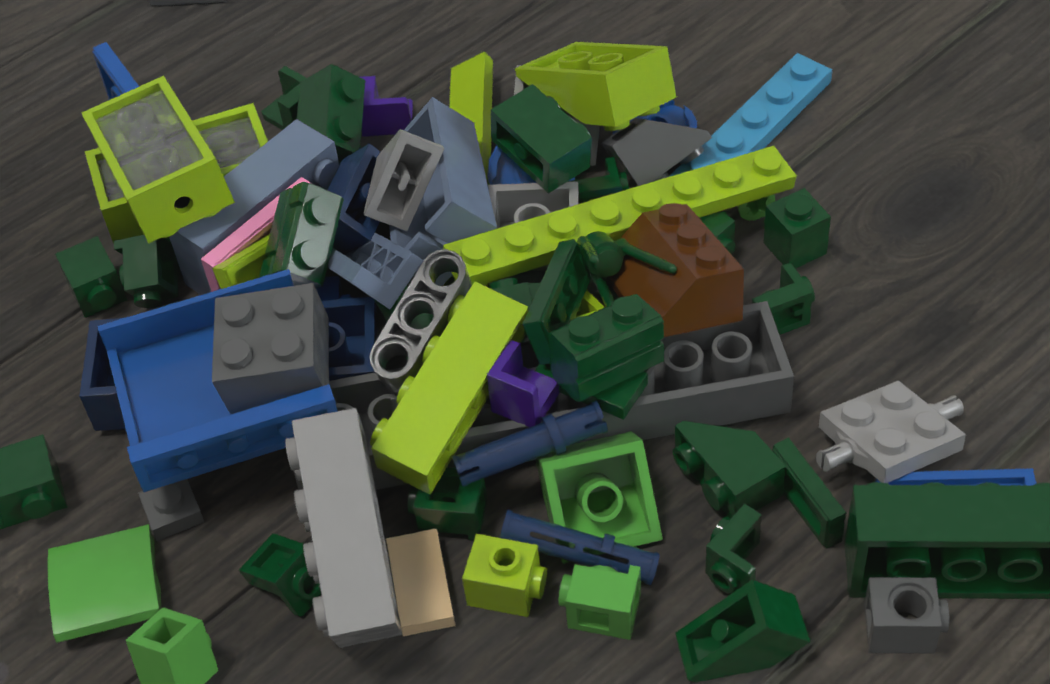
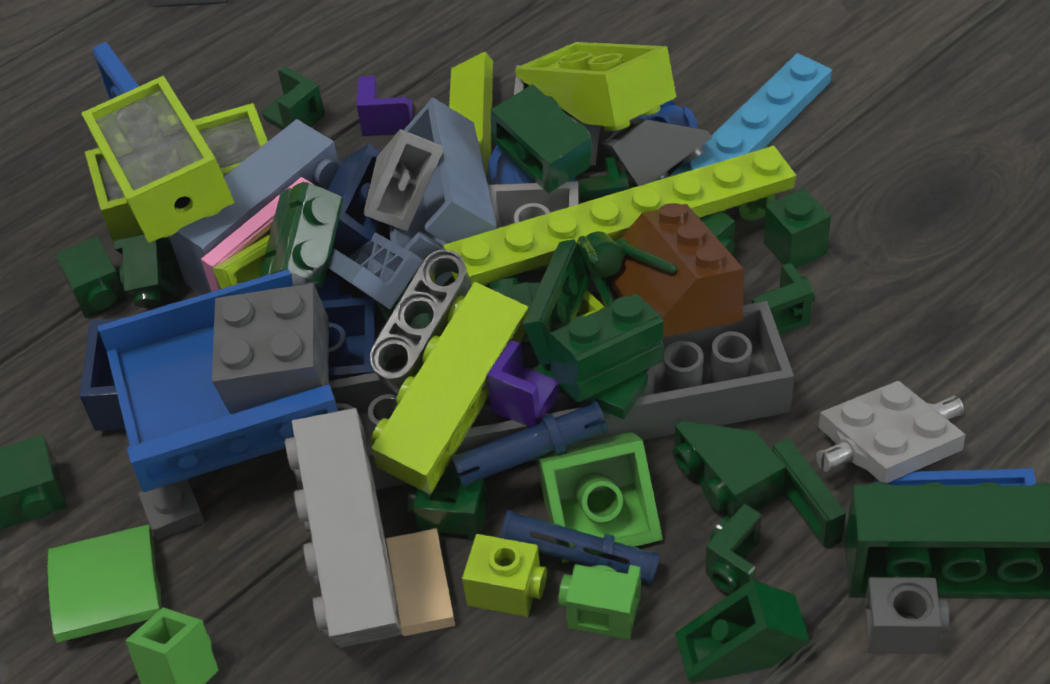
(282, 570): dark green bracket -> none
(333, 106): dark green brick -> none

